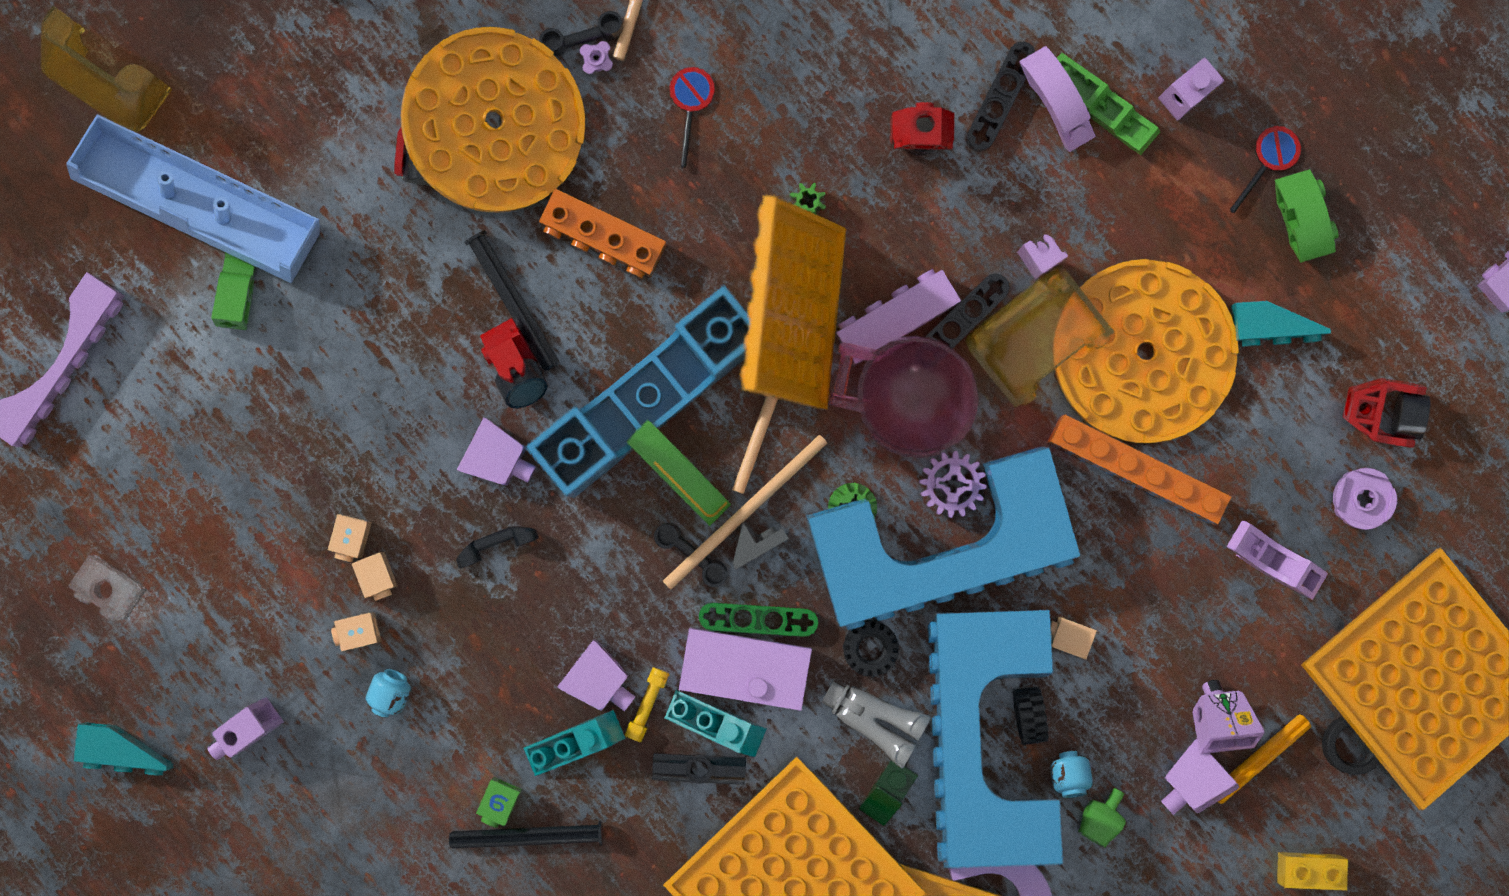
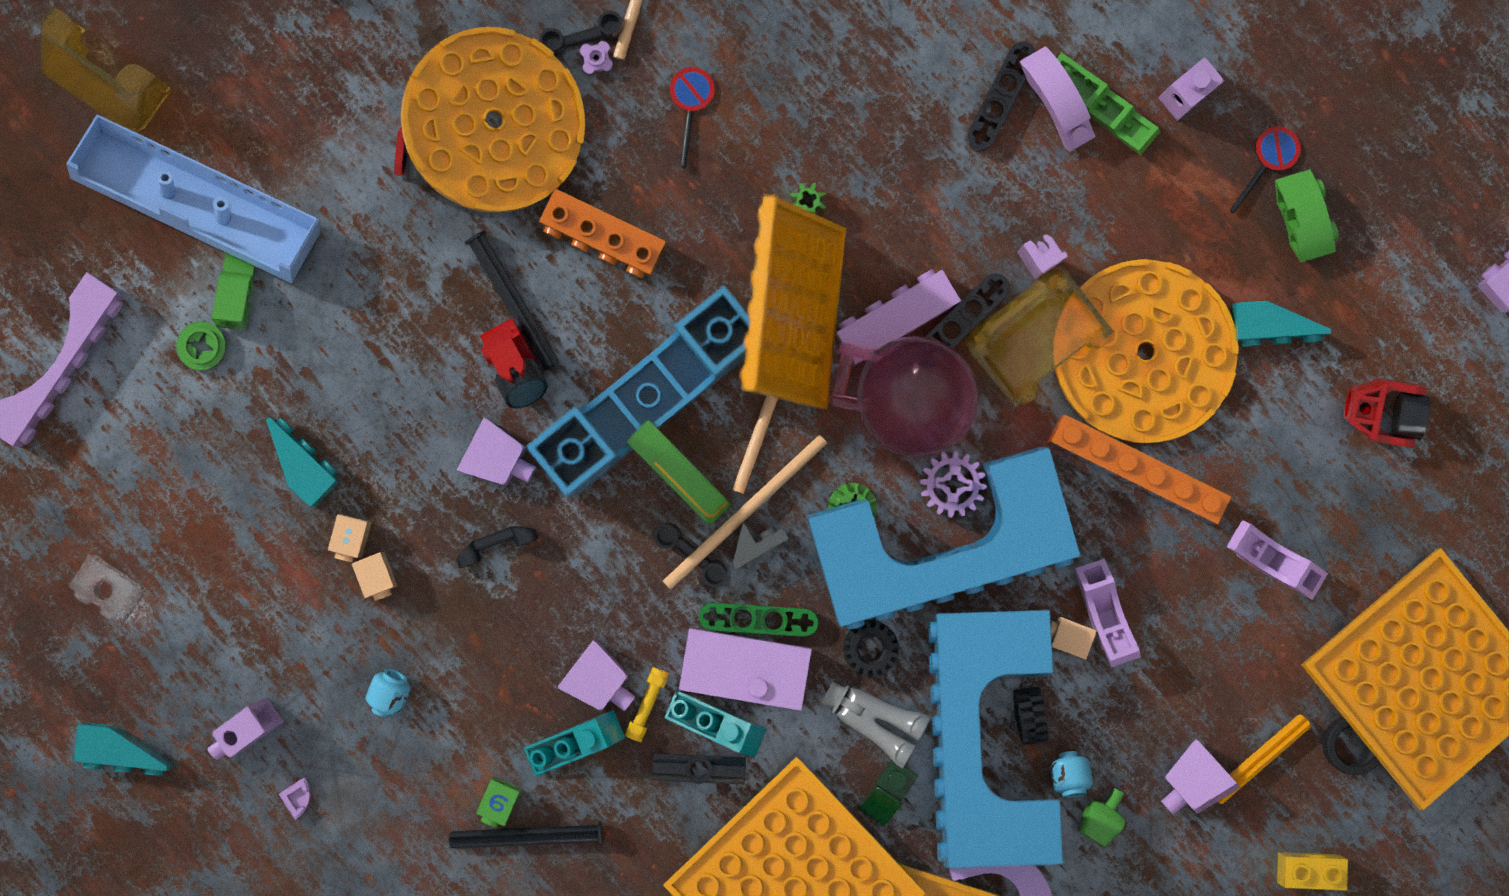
(196, 332): none -> bright green gear
(297, 797): none -> lavender tile
(301, 469): none -> teal slope
(356, 631): light nougat brick -> none
(922, 129): red piece -> none
(1106, 613): none -> lavender arch
(1225, 720): lavender torso -> none
(1379, 489): lavender plate -> none

